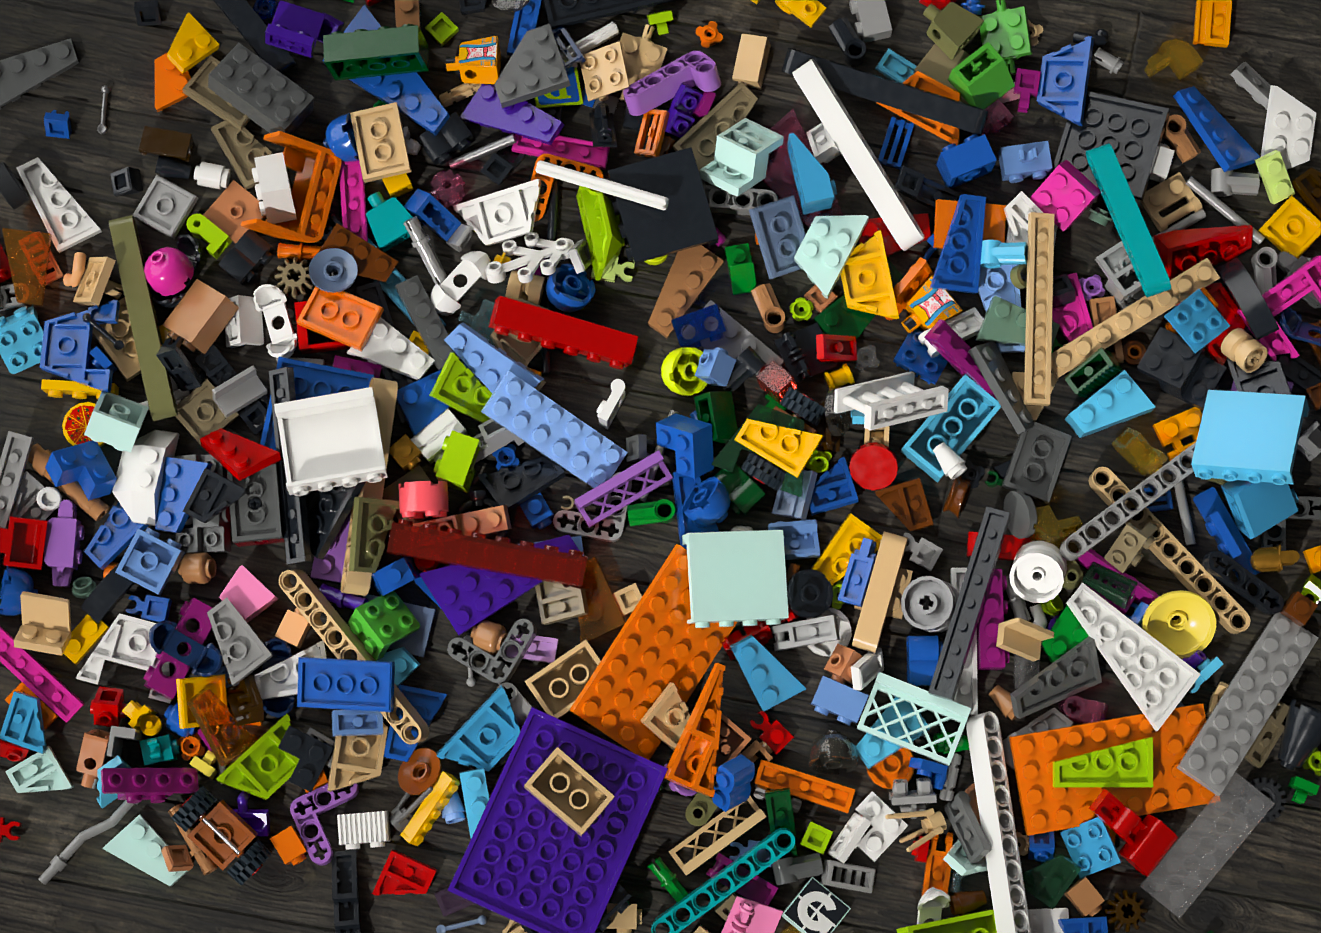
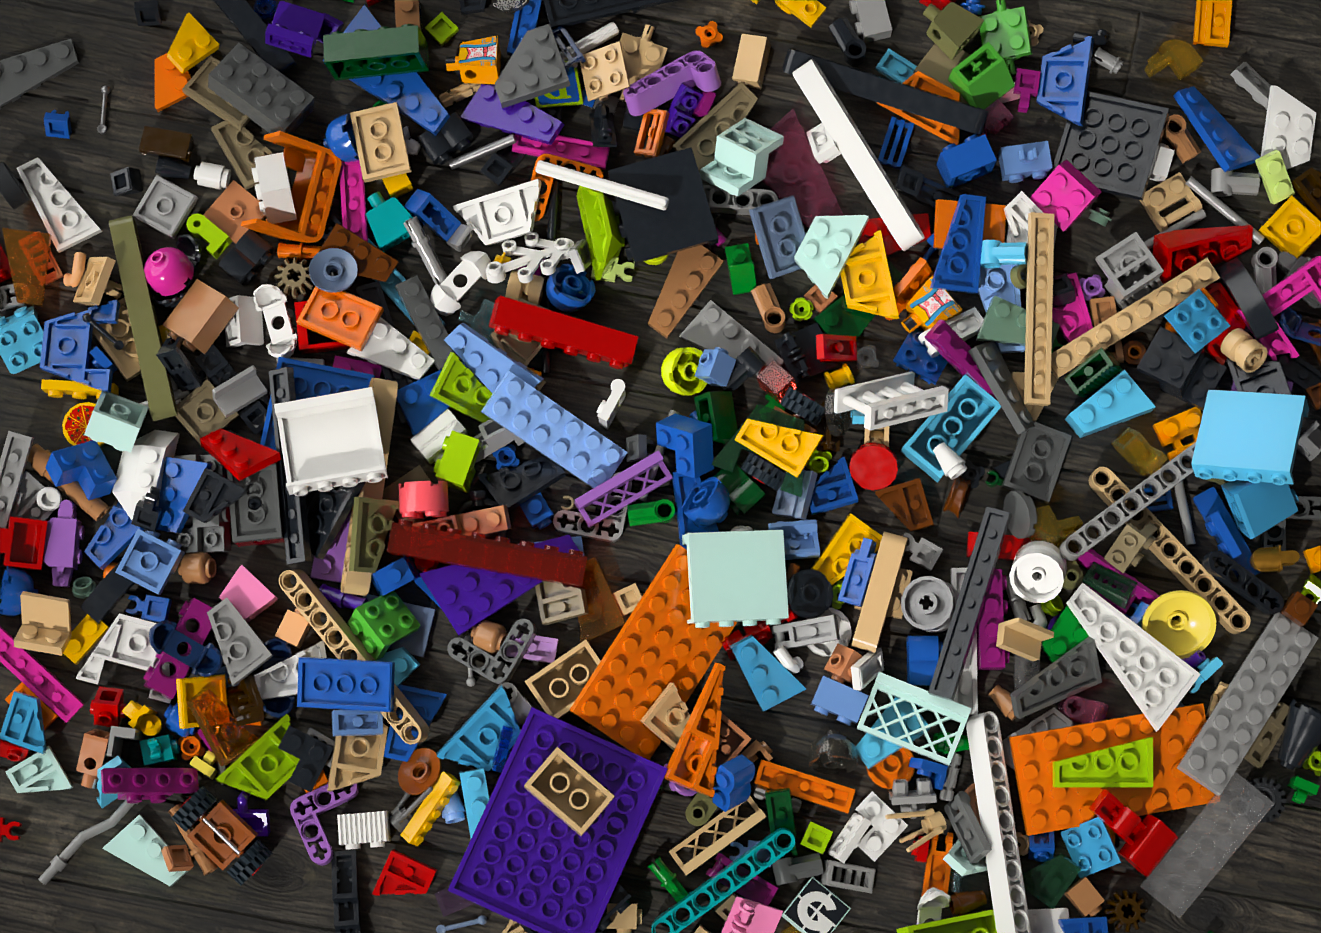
(146, 512): none -> black plate
(290, 846): orange brick -> none
(406, 453): pearl gold brick -> none
(451, 195): clear pink brick -> none
(501, 753): none -> clear blue plate
(660, 20): lime tile -> none
(698, 321): clear blue brick -> none
(774, 735): red plate -> none
(793, 665): none -> white arm
(811, 179): dark azure slope -> none
(1128, 220): teal beam -> none

